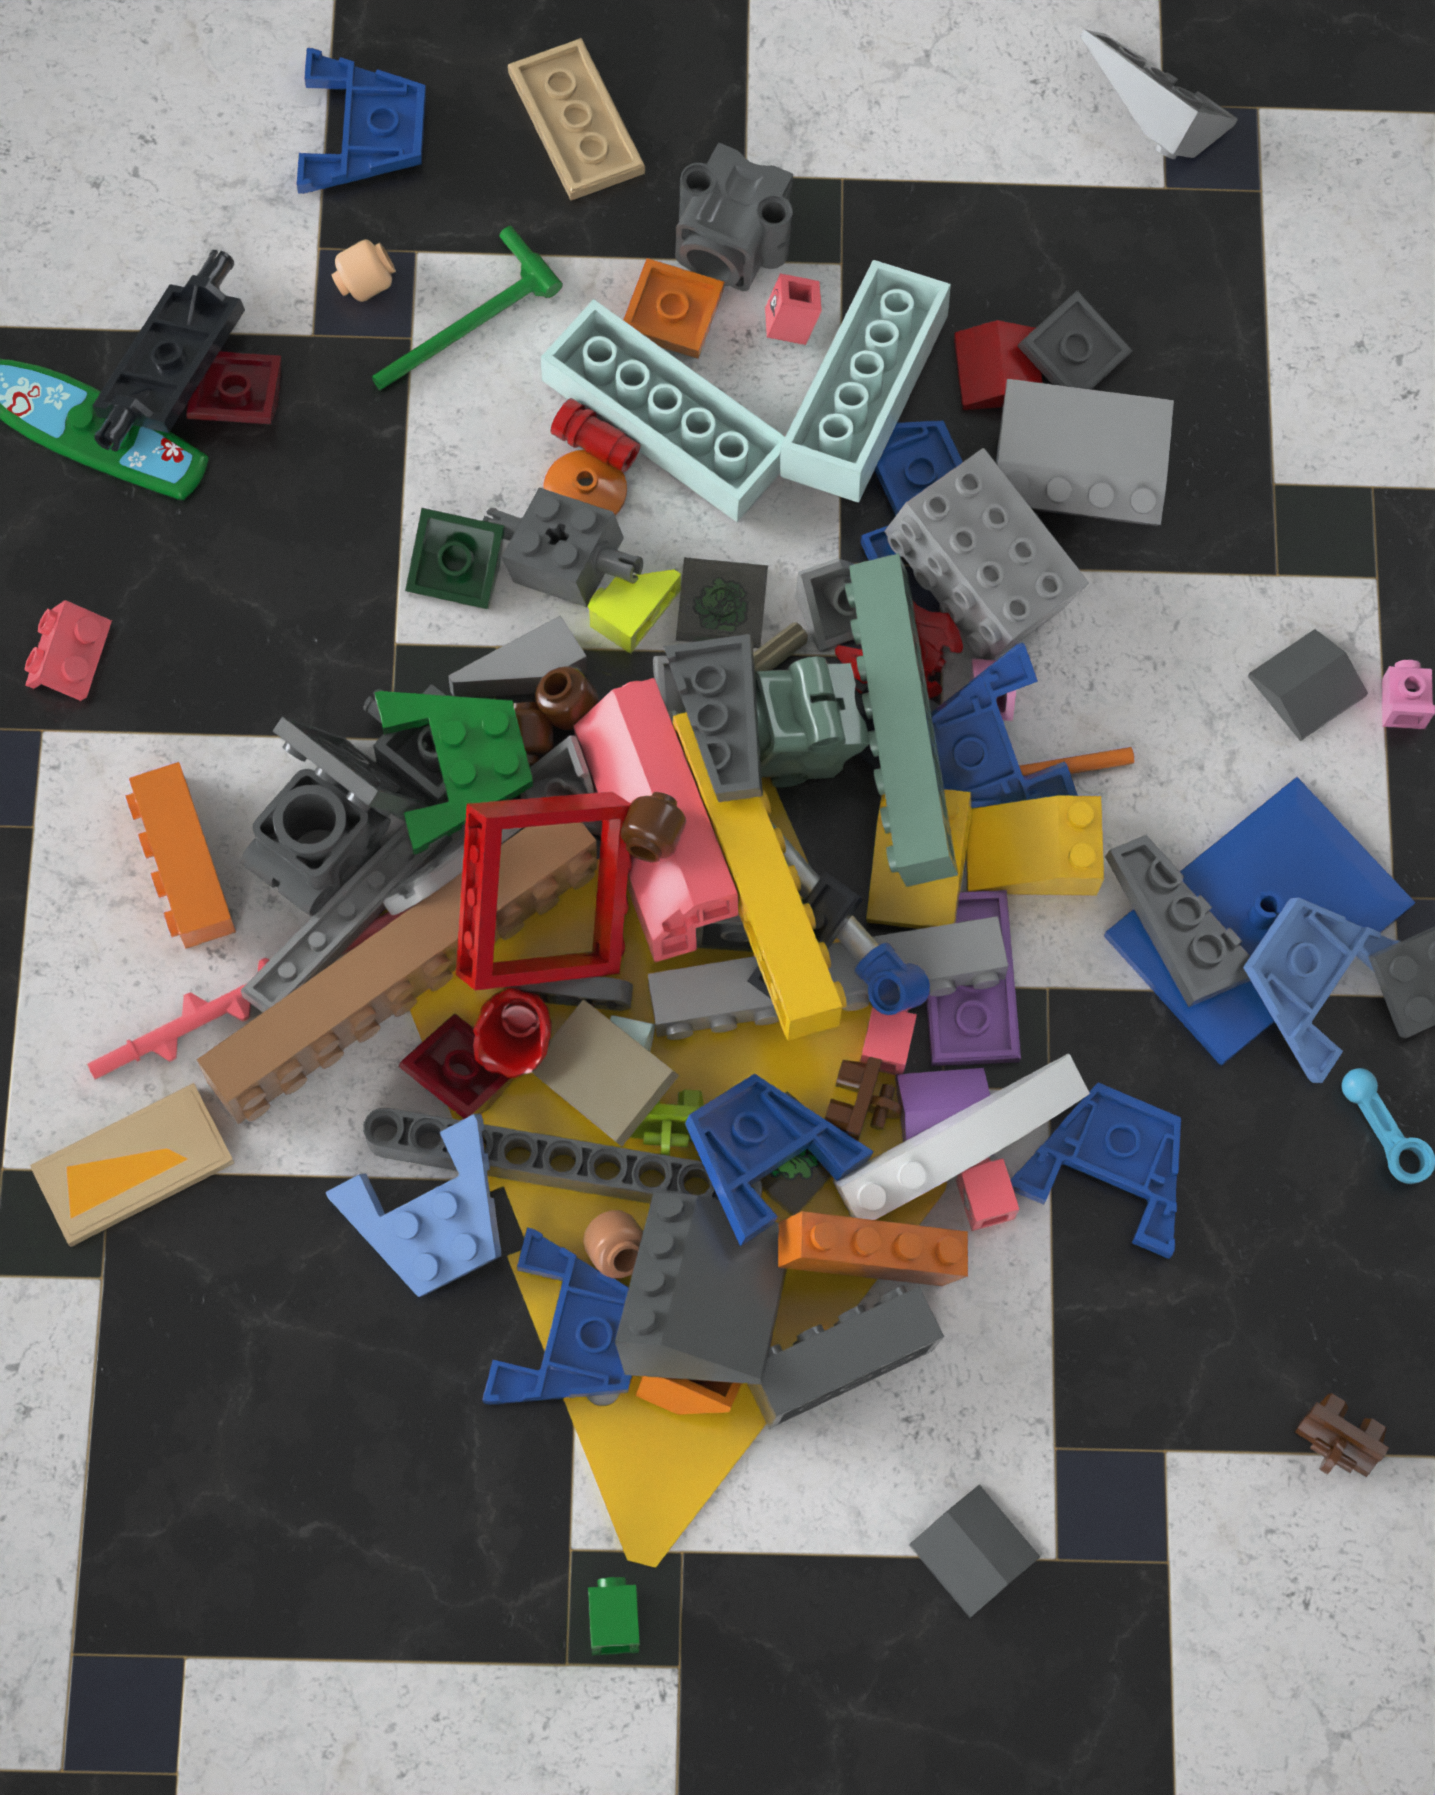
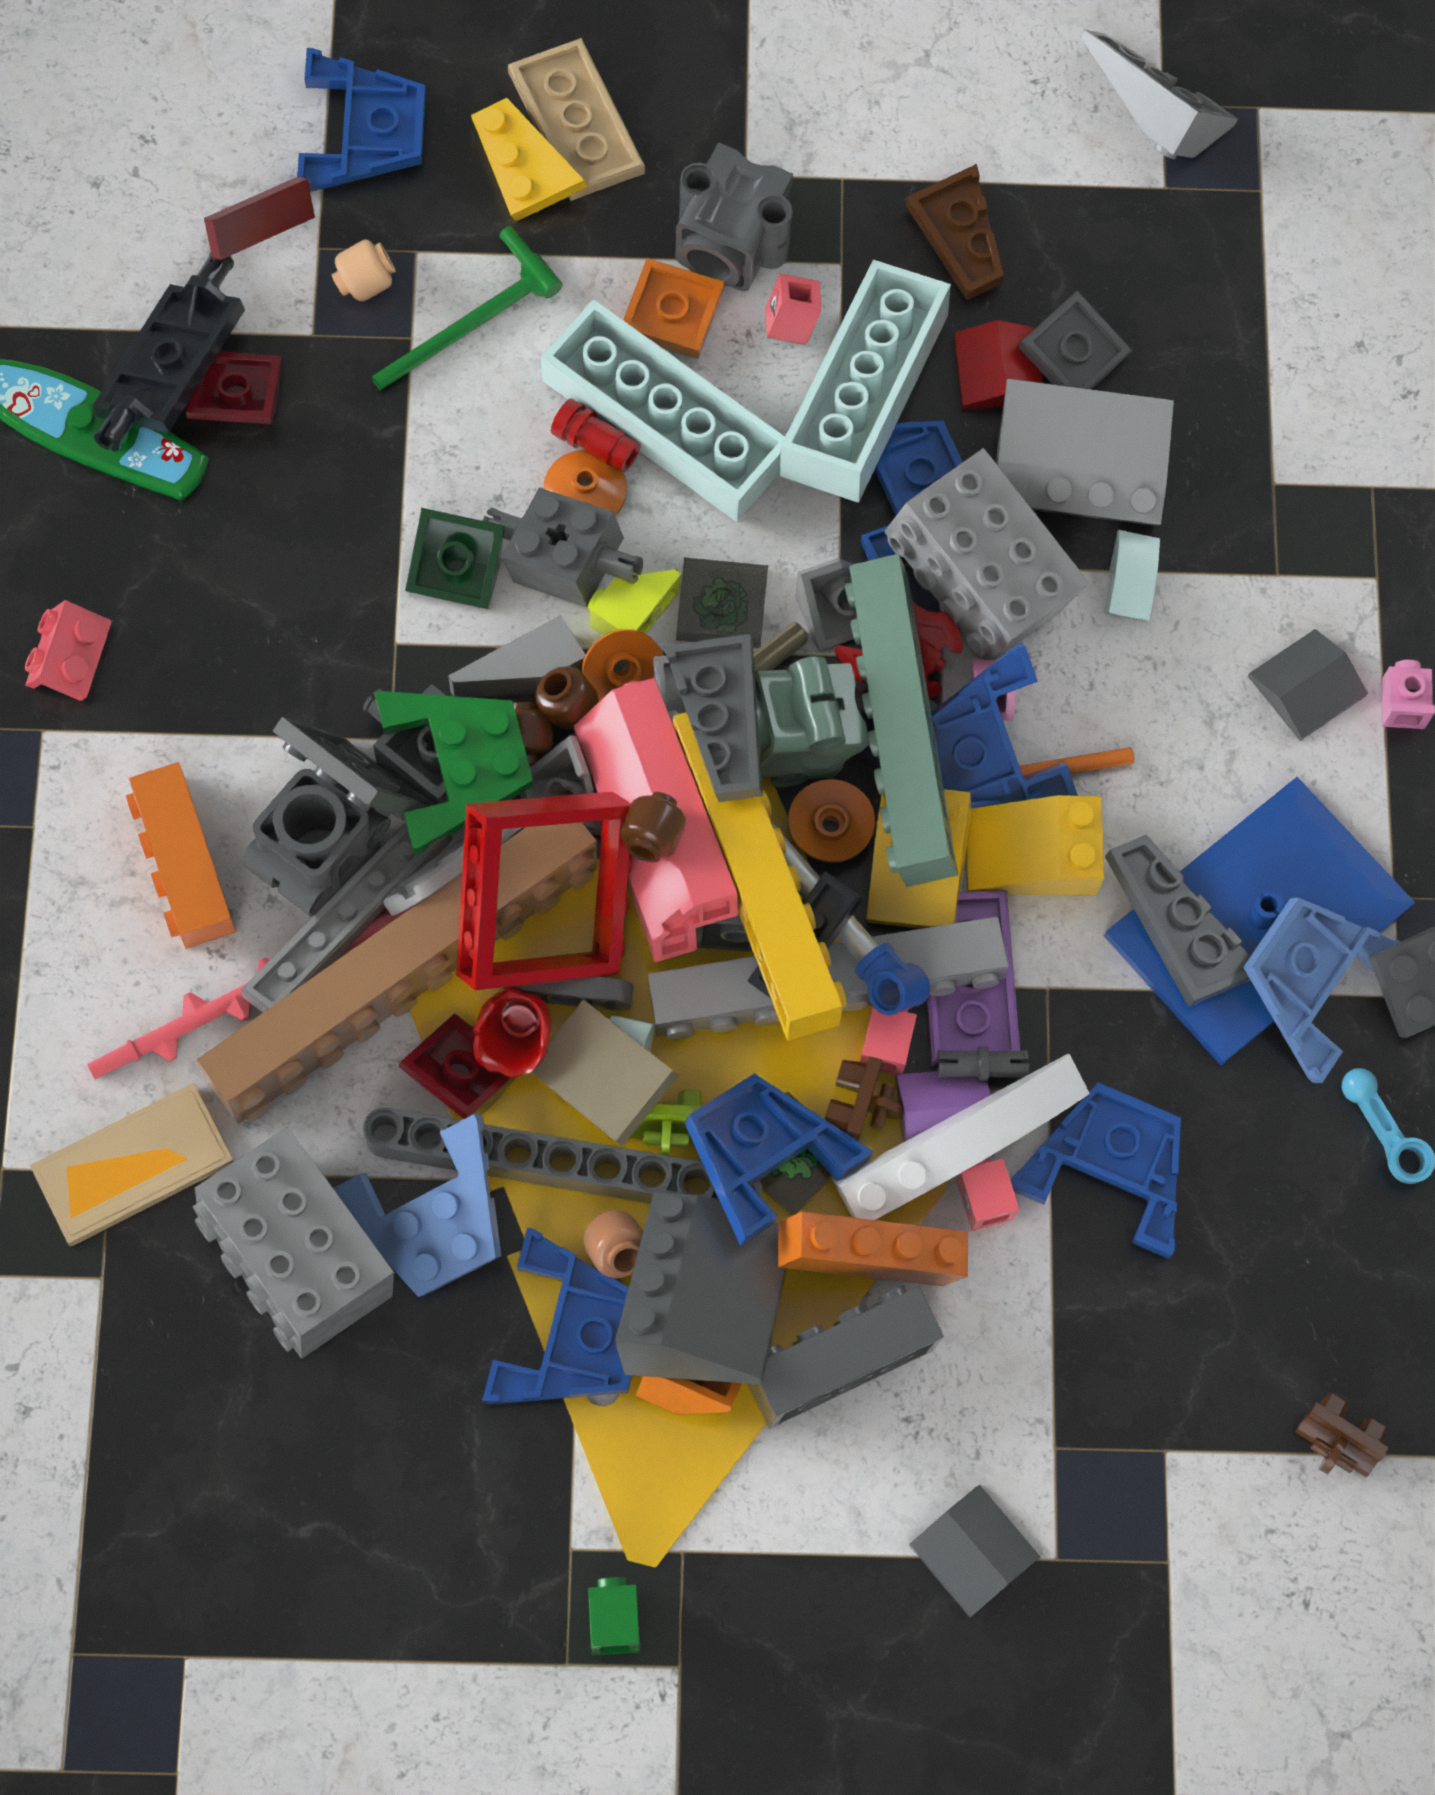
(259, 218): none -> dark red tile
(292, 1243): none -> light grey brick
(523, 161): none -> yellow wing
(618, 645): none -> orange dish
(834, 802): none -> orange dish
(959, 230): none -> reddish brown wing
(982, 1064): none -> dark grey pin
(1134, 575): none -> light aqua slope

